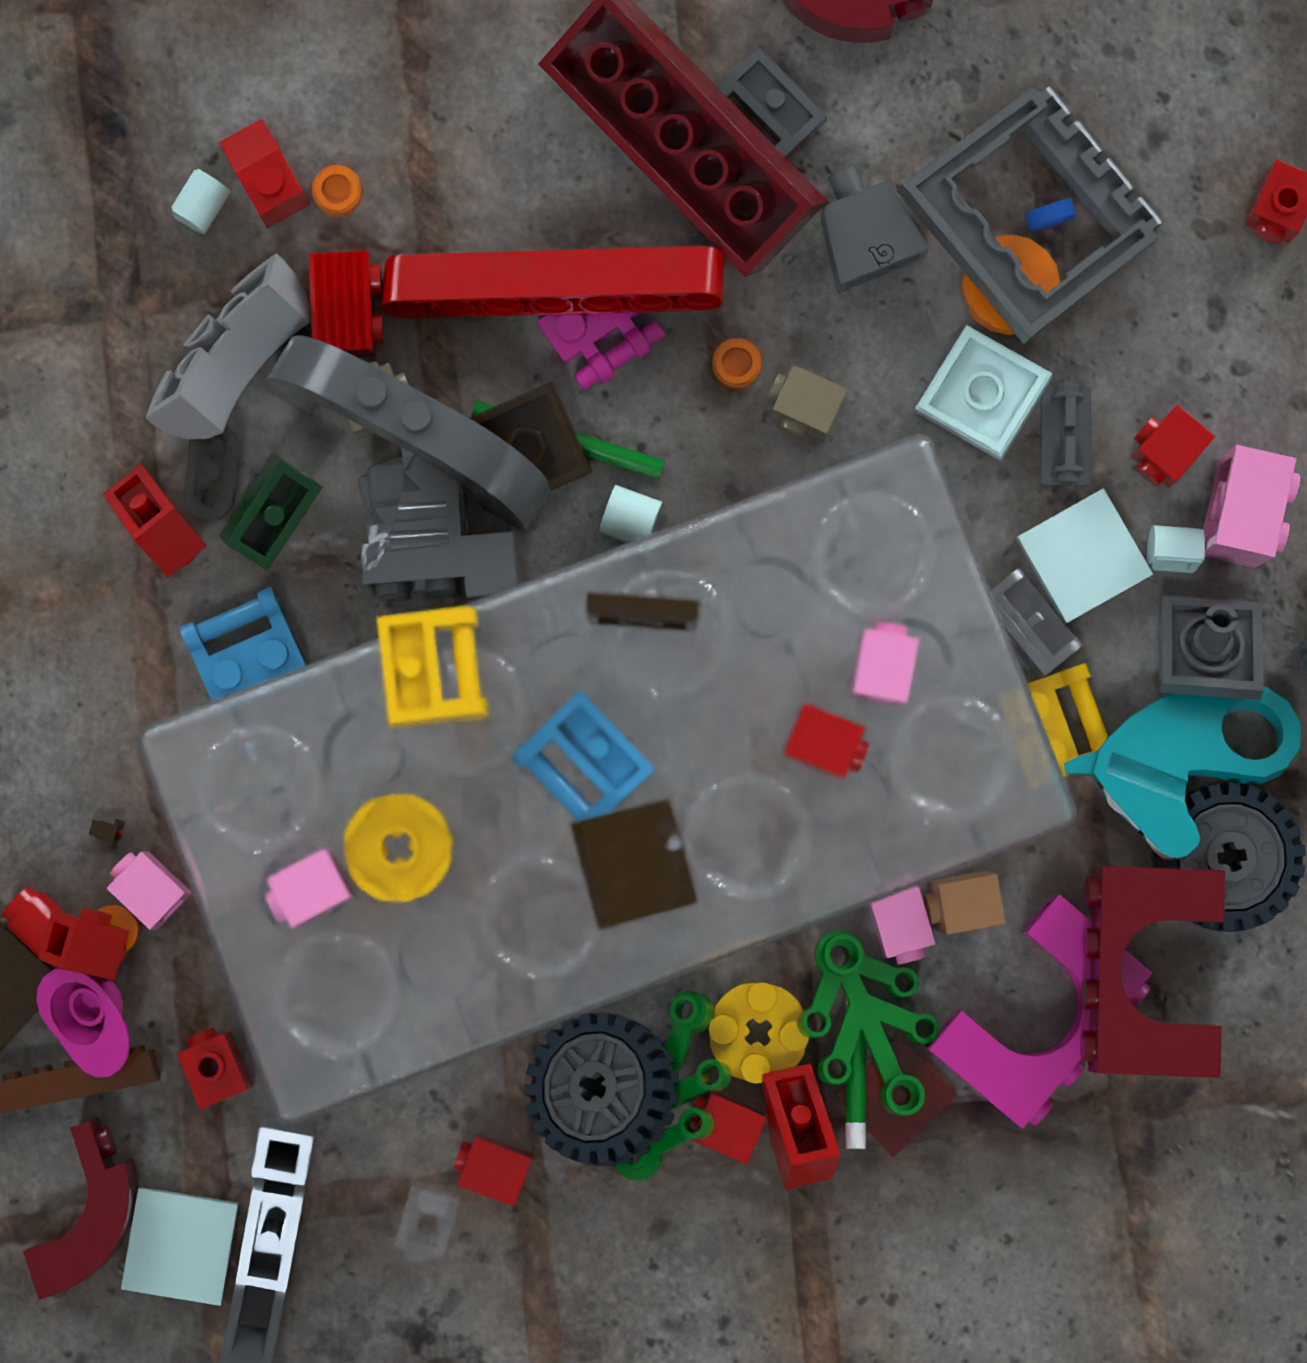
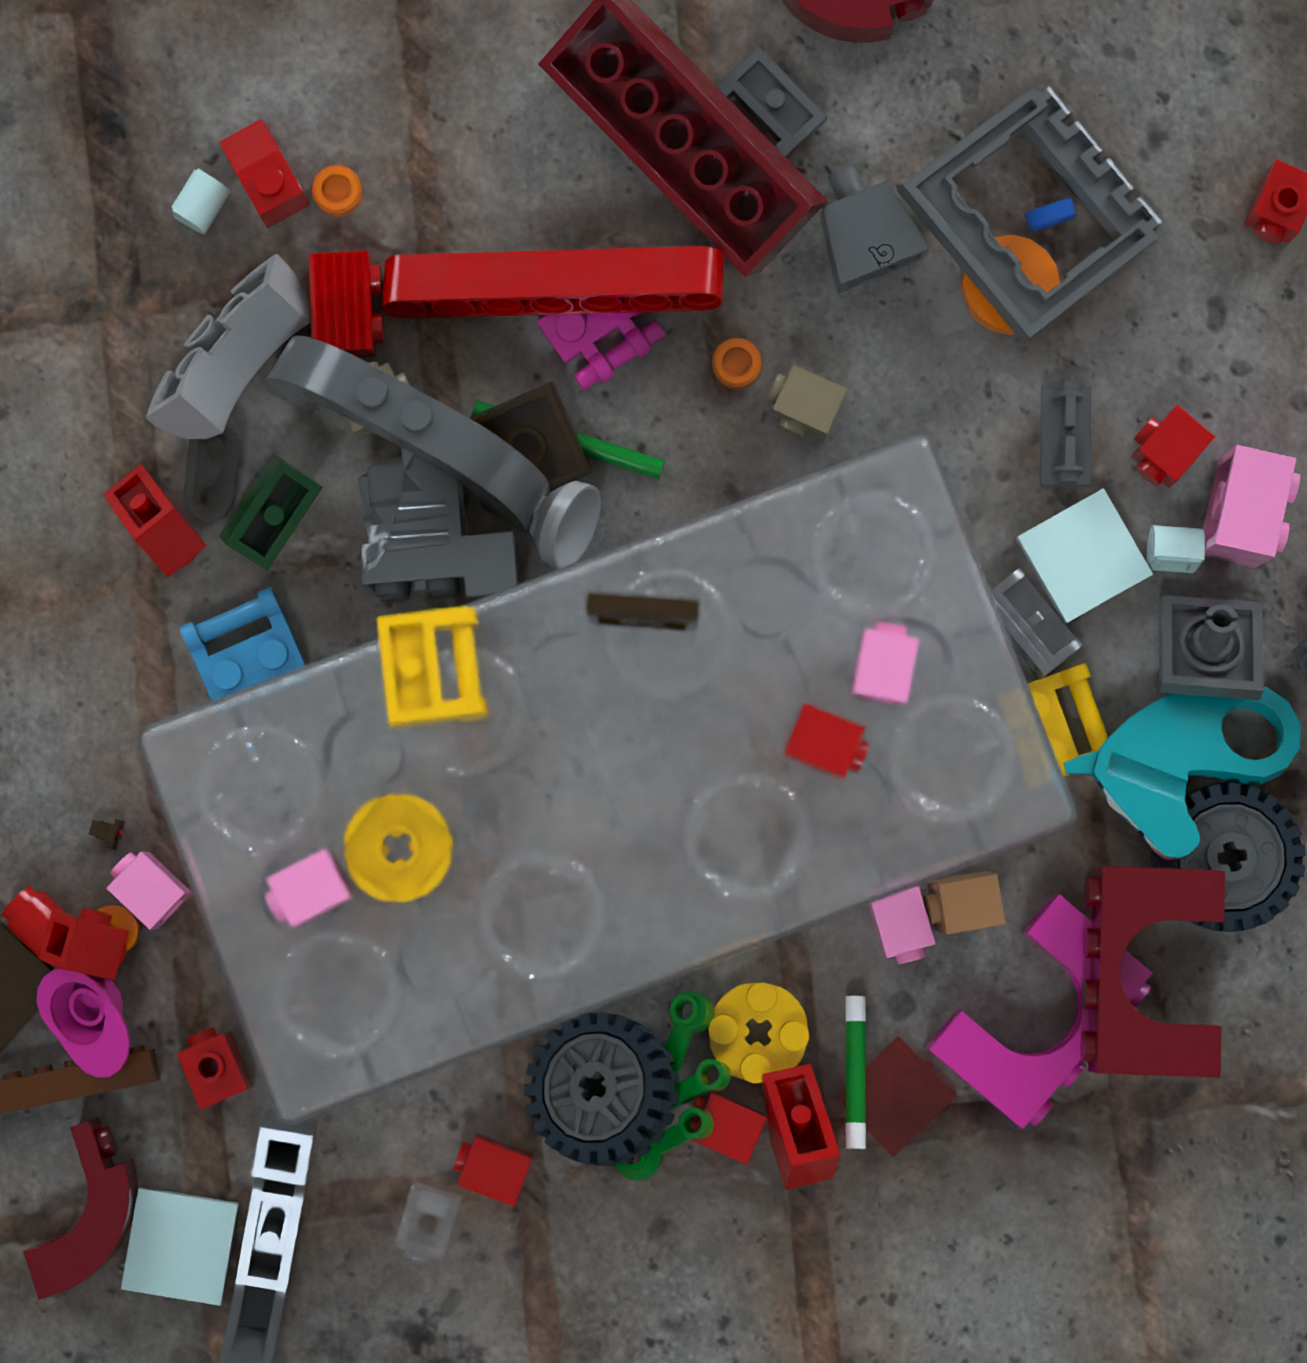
(566, 523): none -> light grey piece
(595, 748): dark azure plate -> none
(629, 515): light aqua brick -> none
(633, 863): dark brown tile -> none
(864, 1016): green plant -> none
(983, 392): light aqua tile -> none

